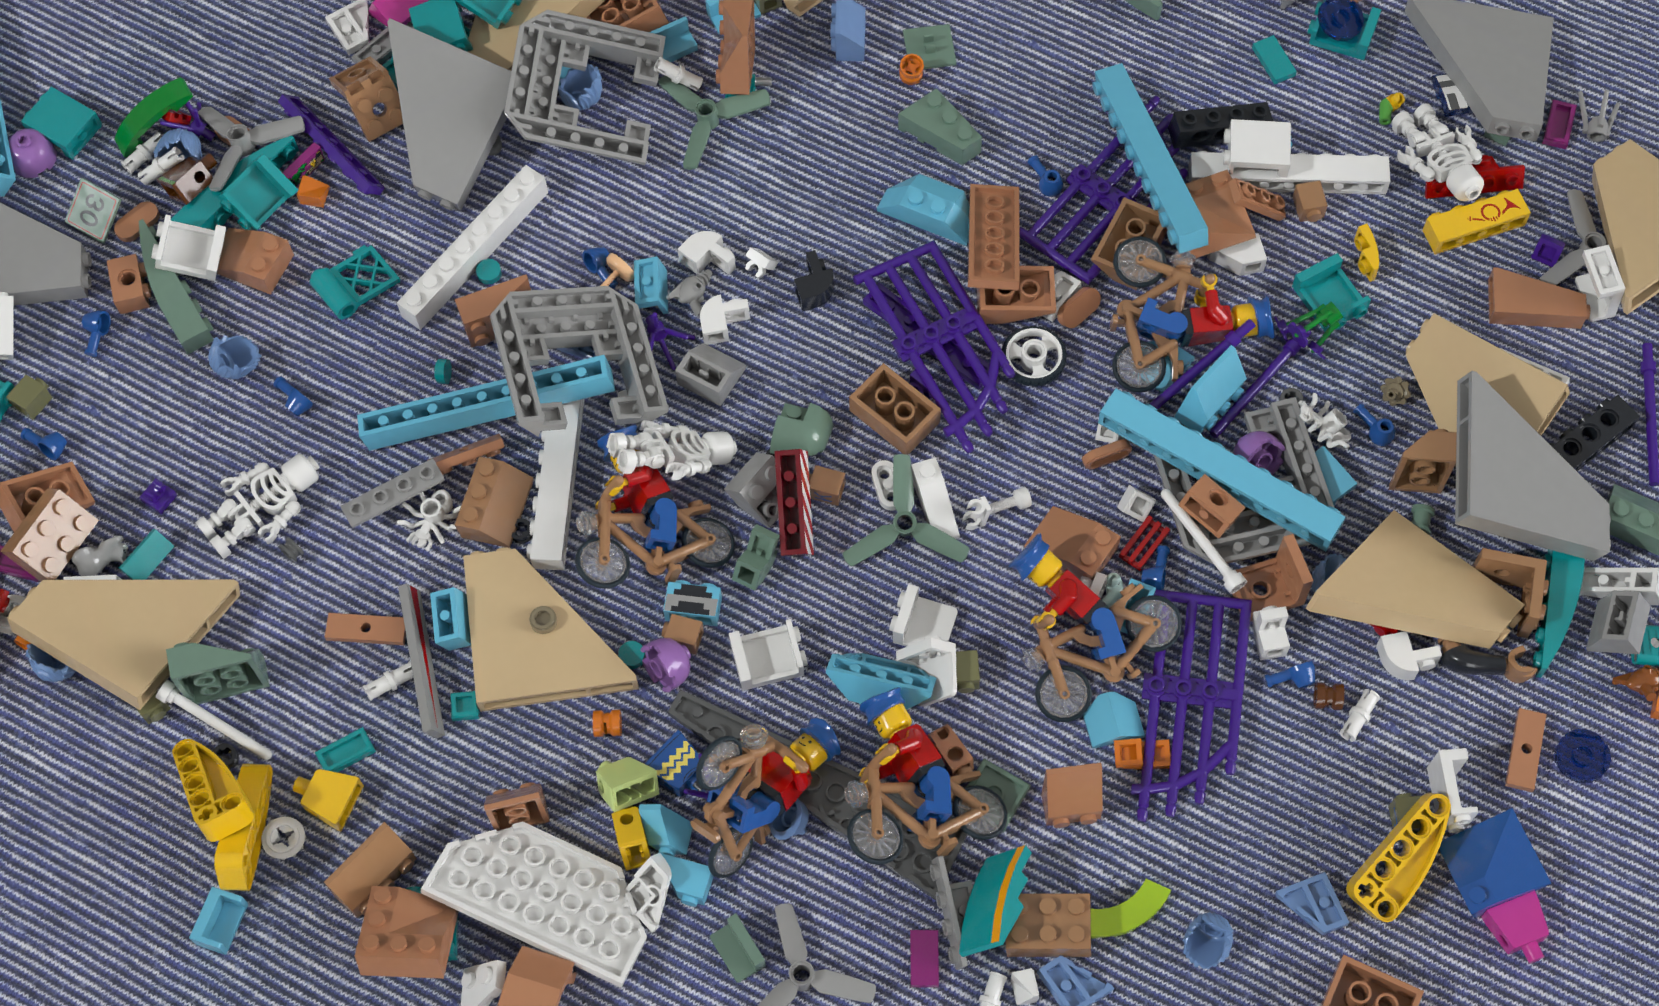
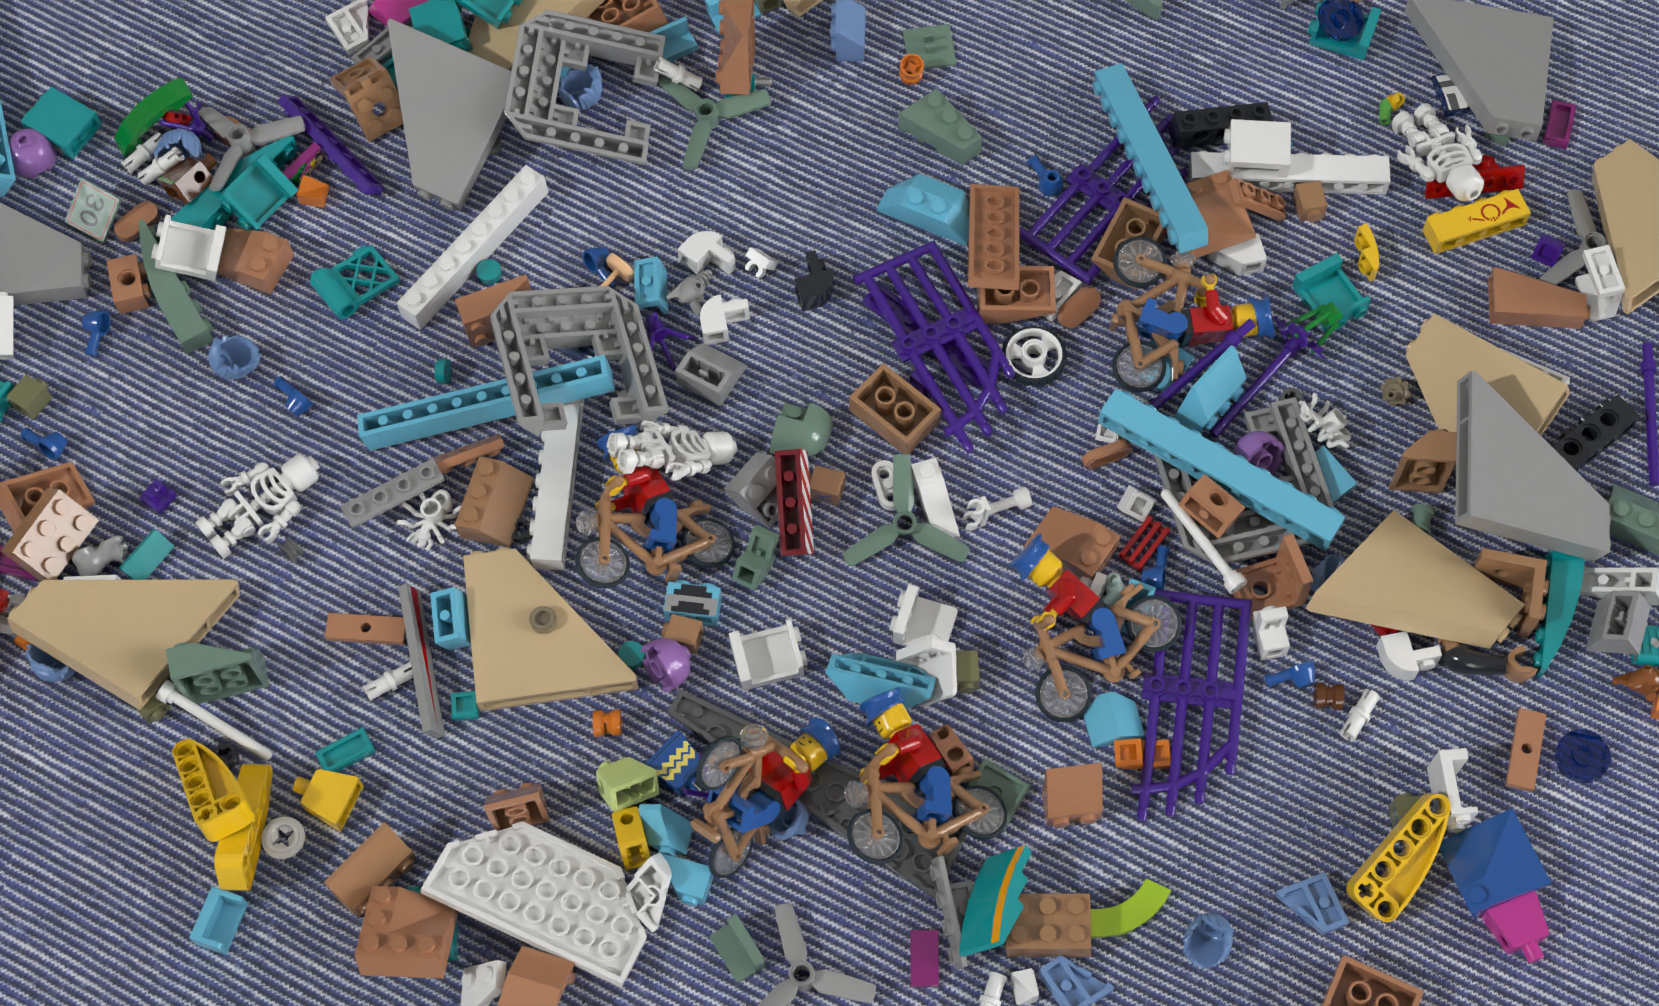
(1274, 59): teal tile -> none
(1376, 434): blue bar -> none
(1597, 129): light grey plant -> none

